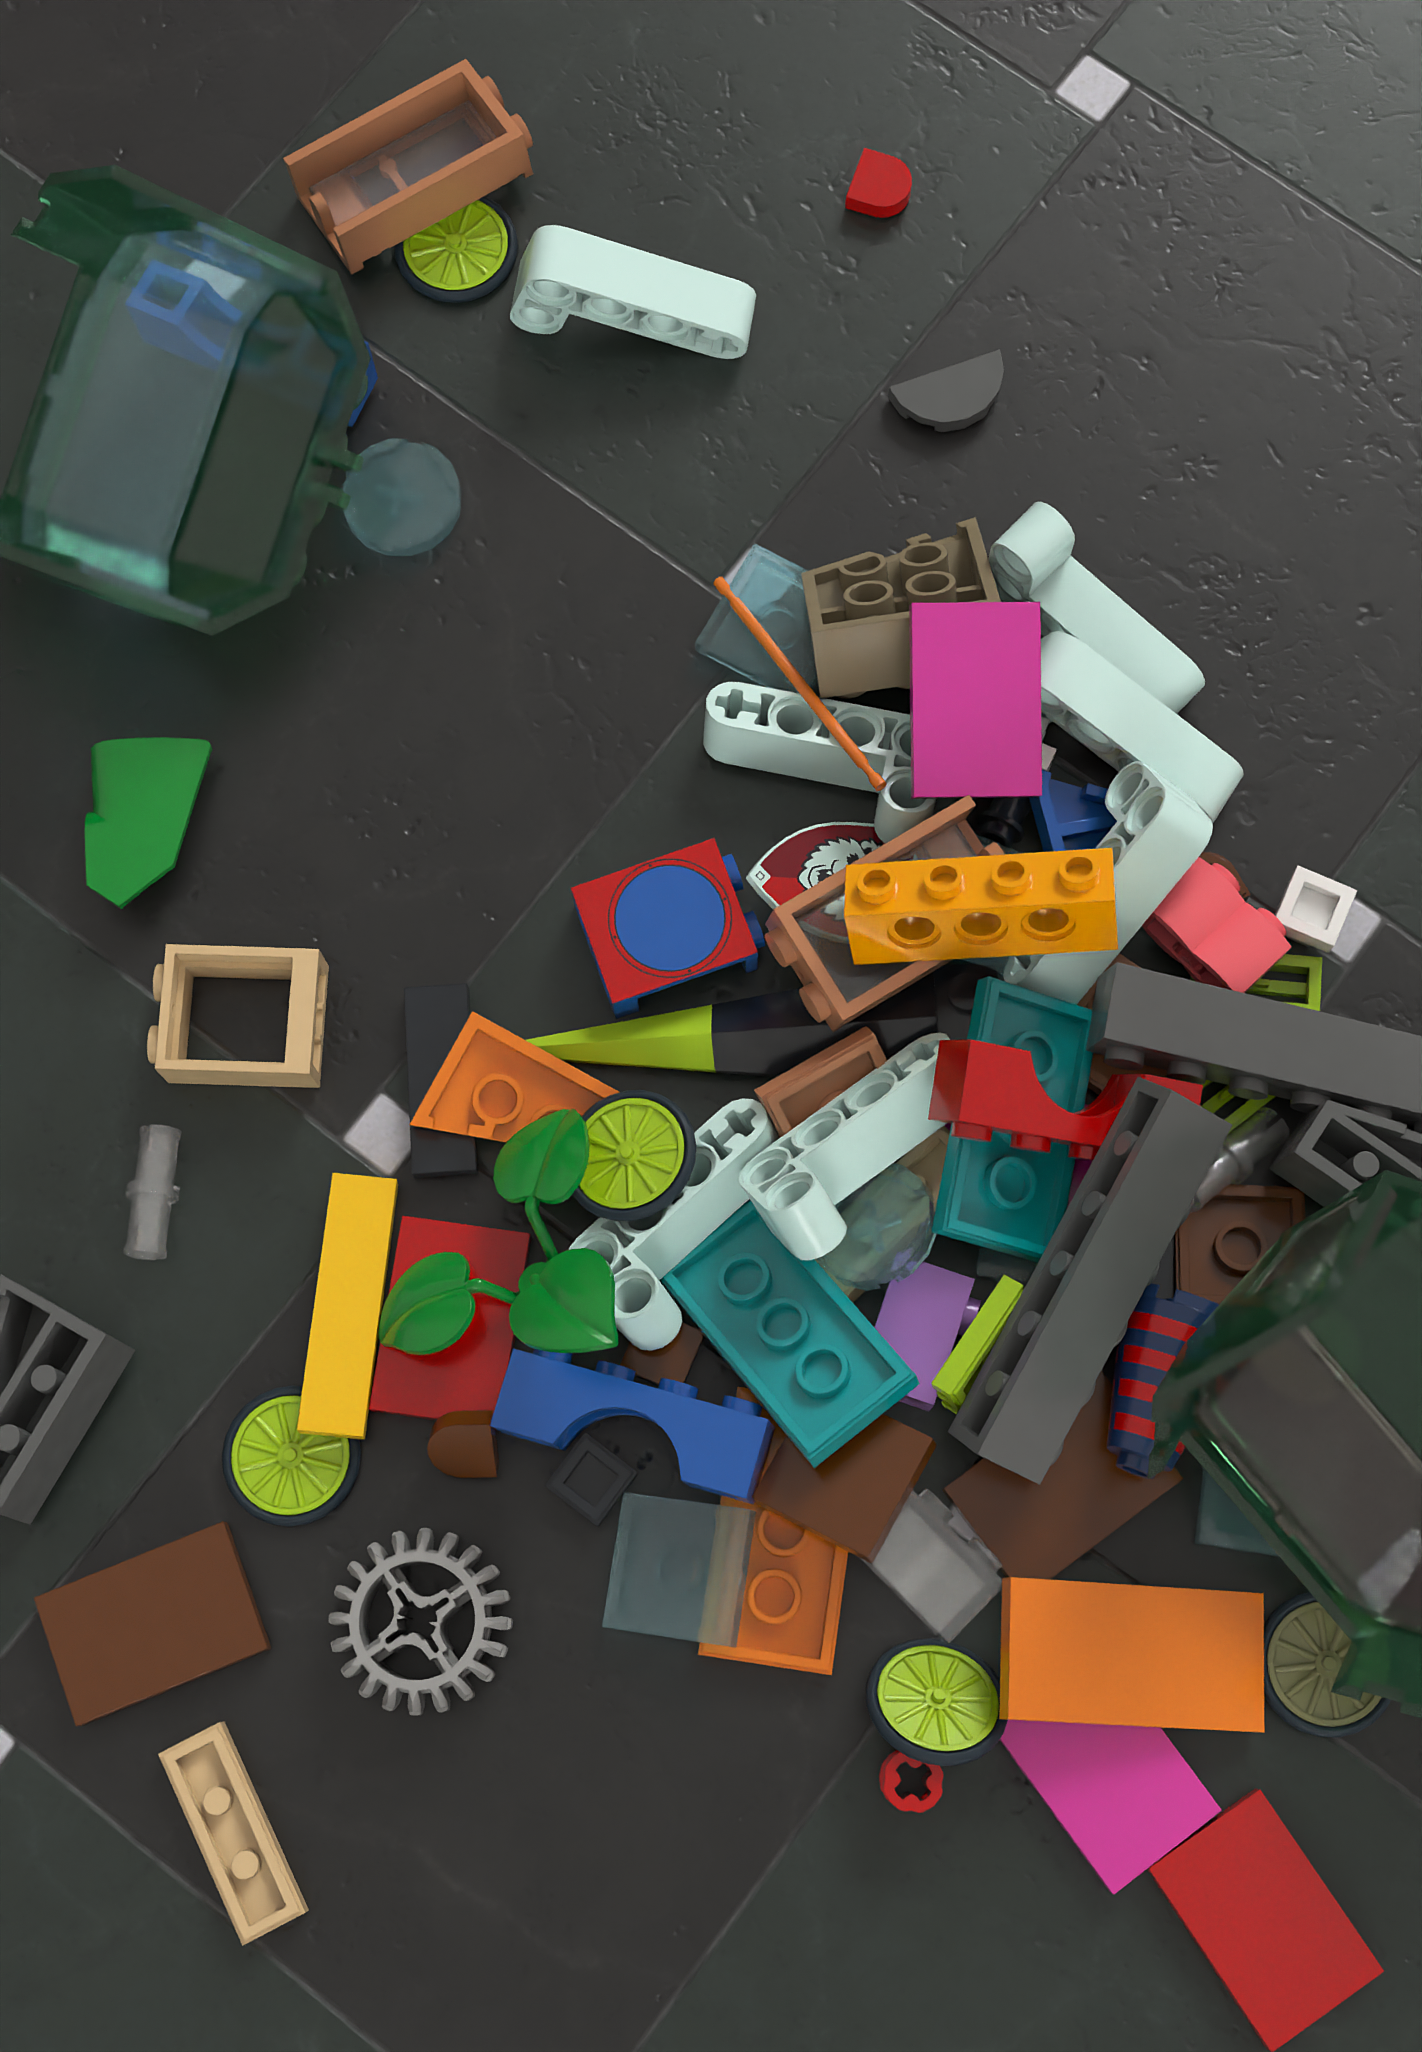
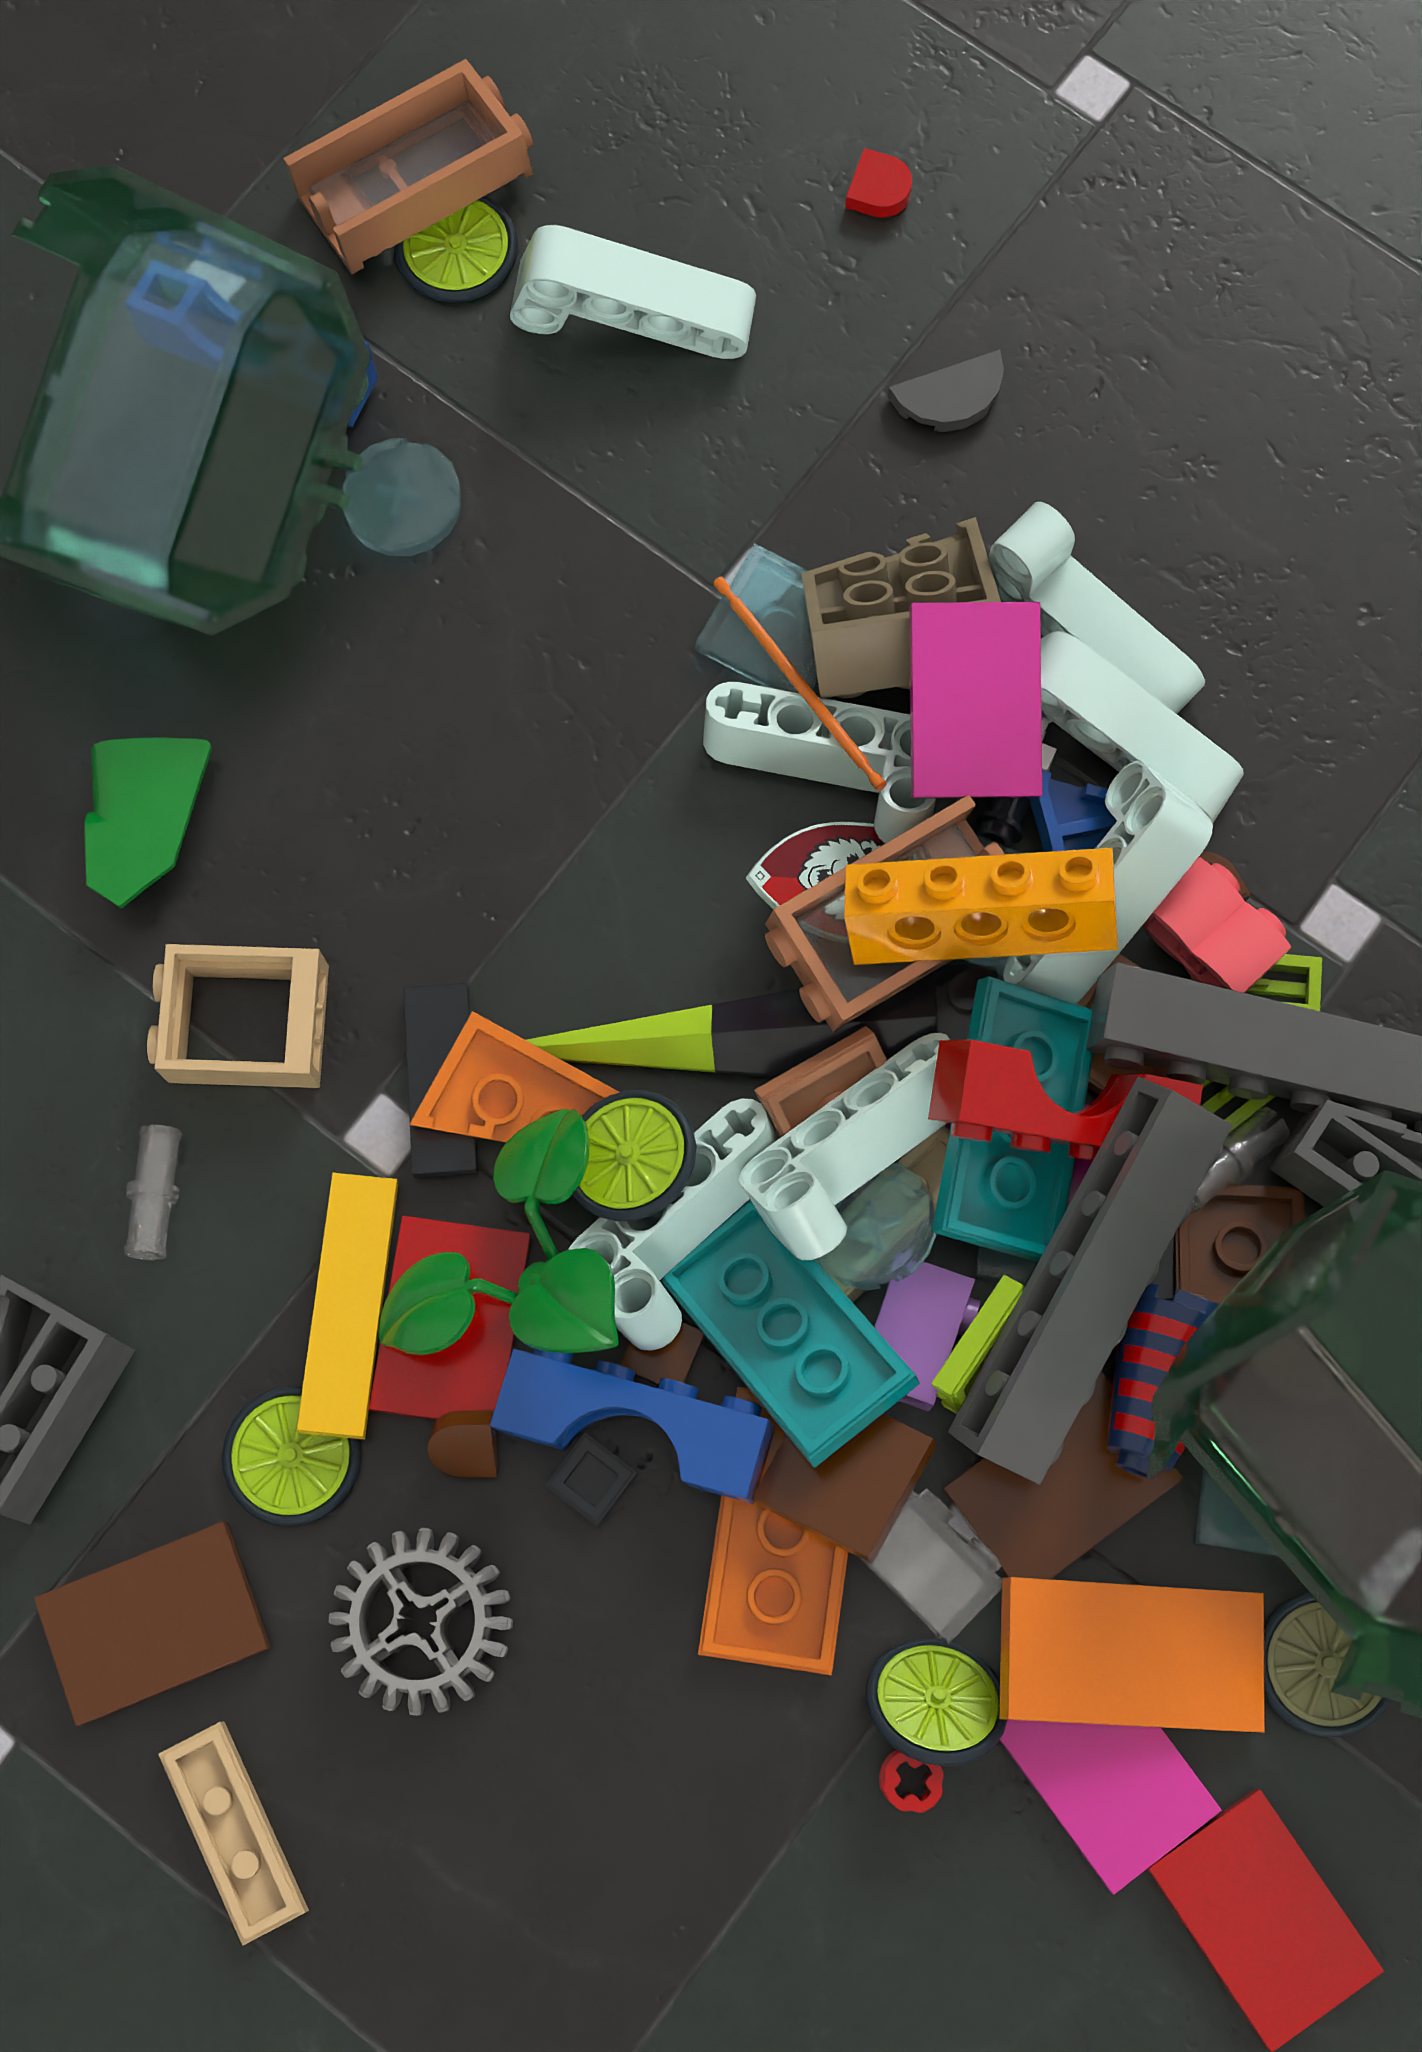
(666, 923): panel -> none
(679, 1569): clear light blue tile -> none
(1314, 909): white tile -> none

